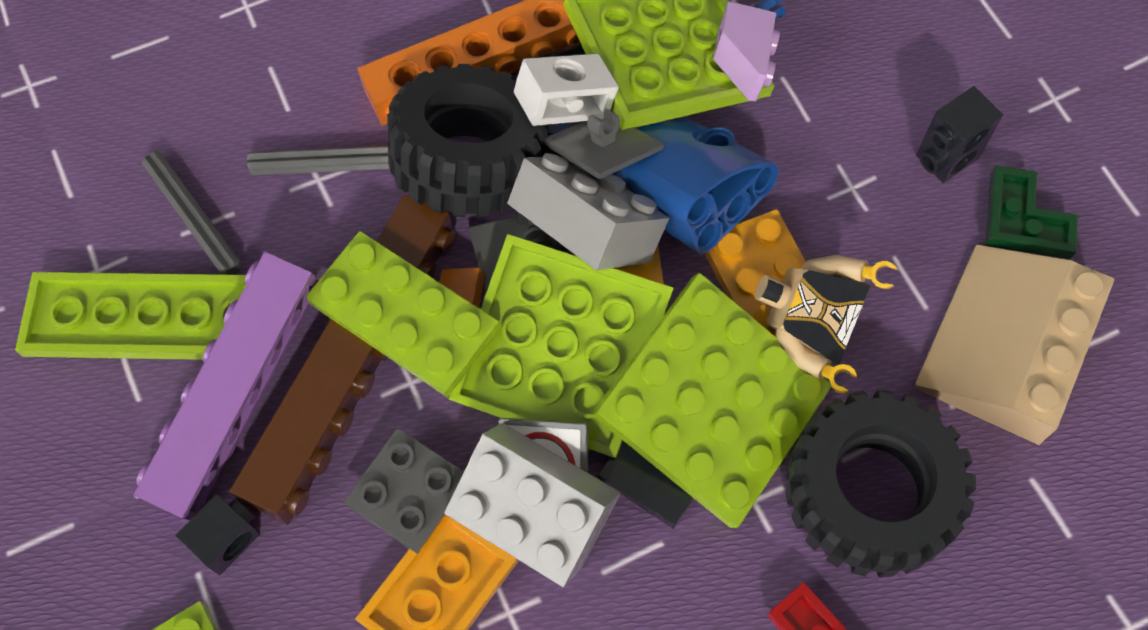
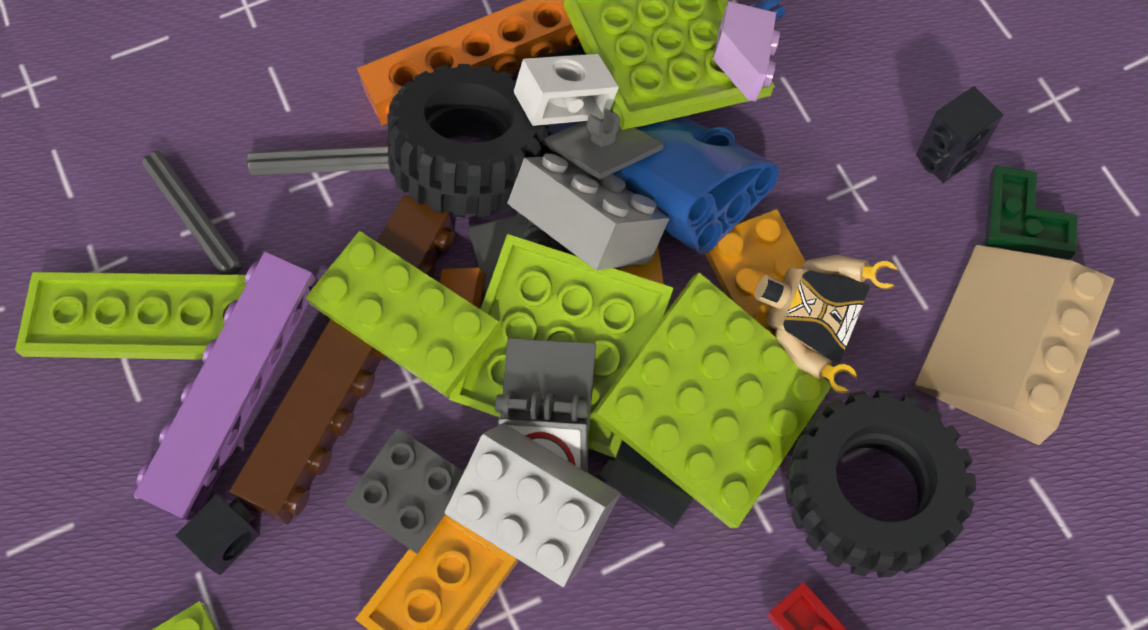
(548, 381): none -> dark grey hinge

